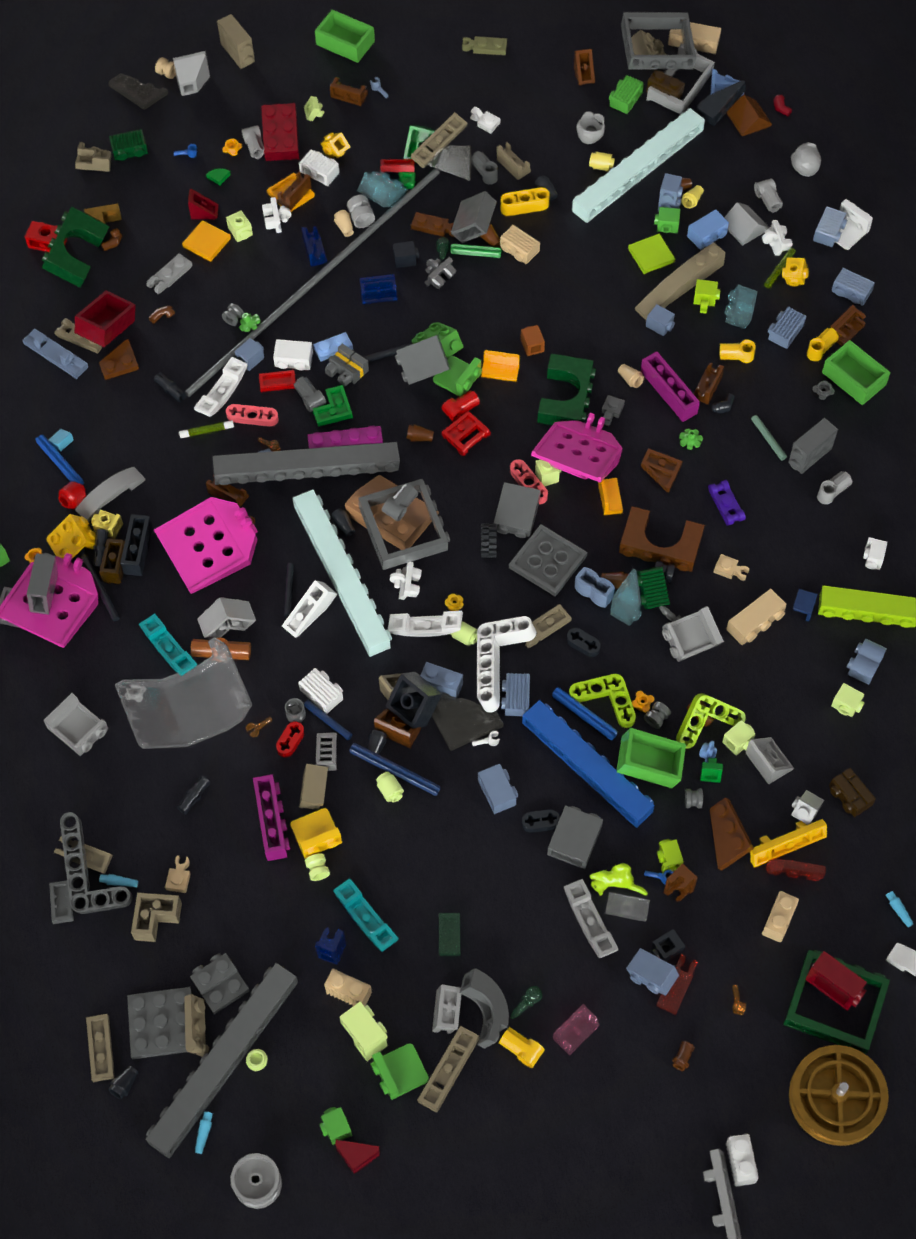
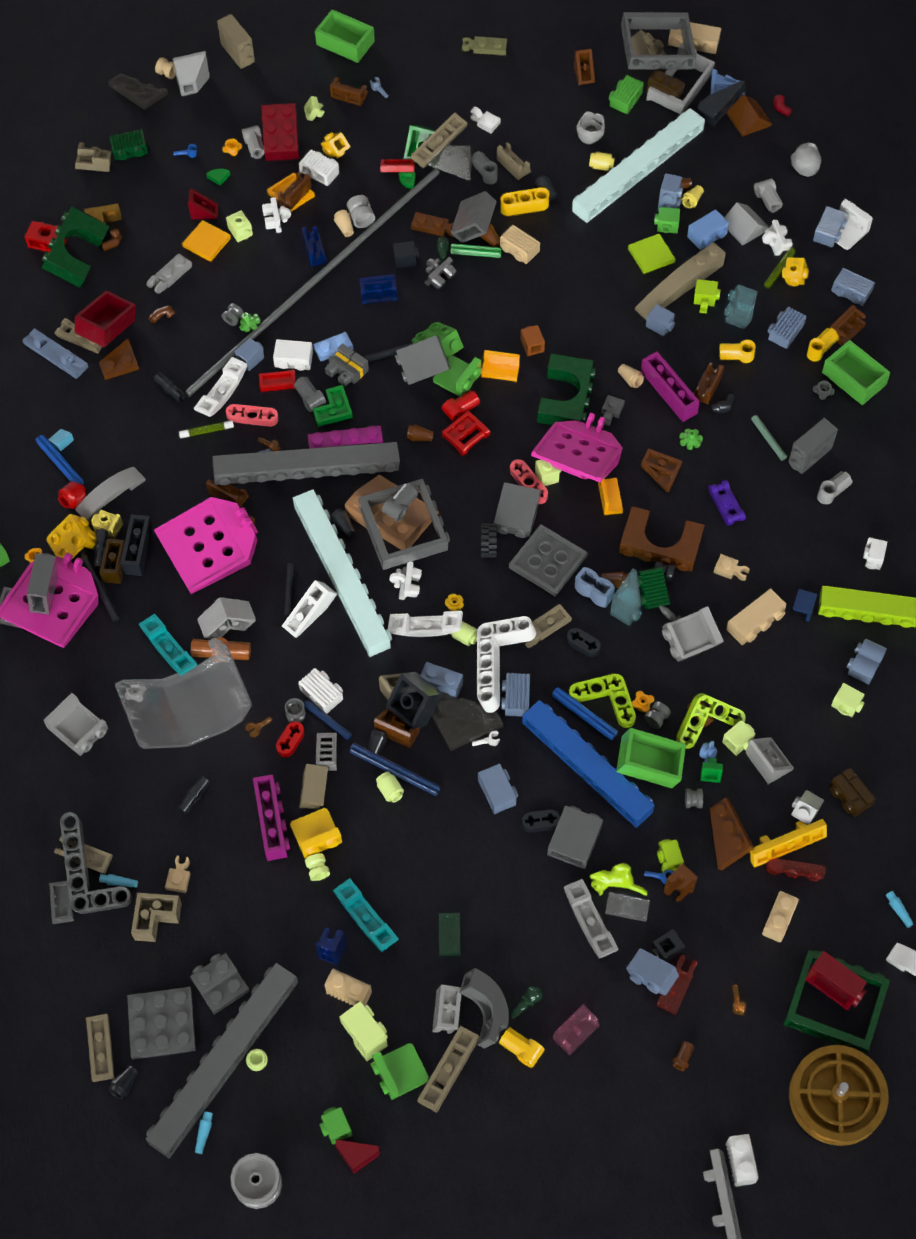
(195, 1025): dark tan plate -> none
(381, 188): clear light blue slope -> none

